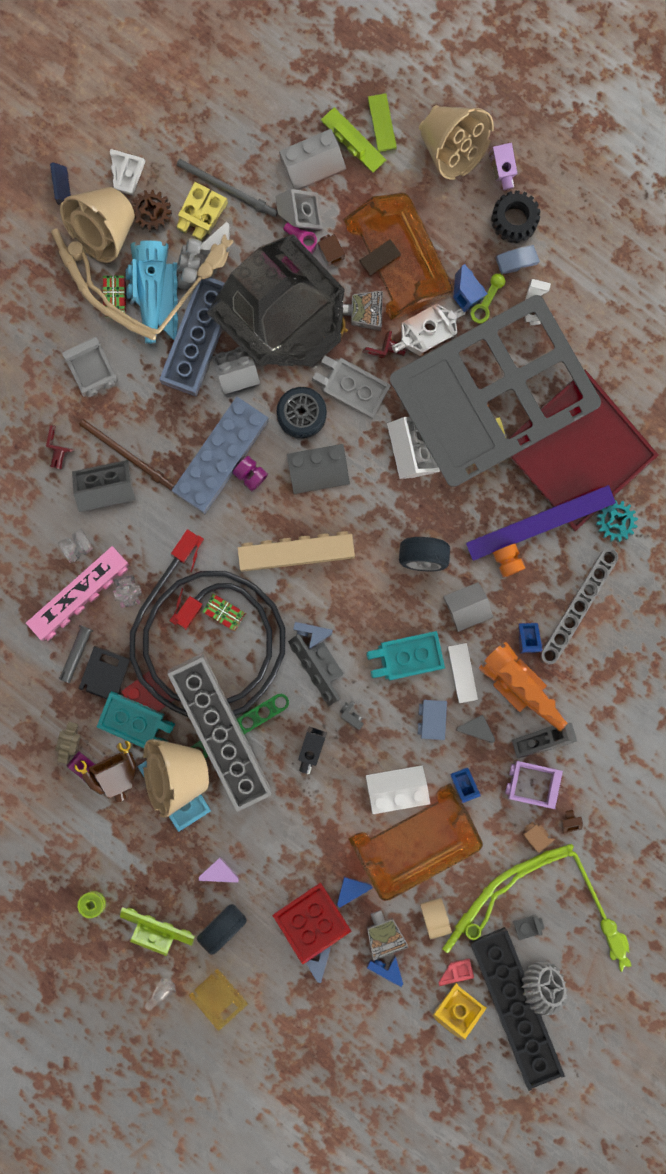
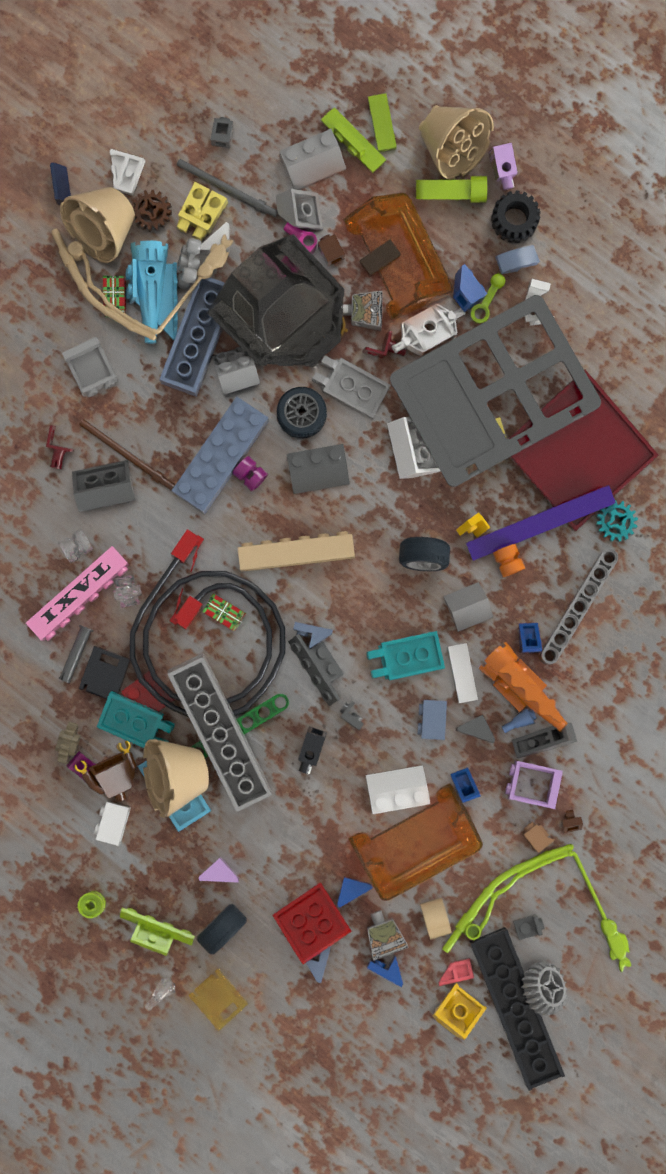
(112, 823): none -> white brick
(218, 139): none -> dark grey brick
(472, 189): none -> lime beam
(475, 524): none -> yellow bracket
(524, 718): none -> medium blue cone

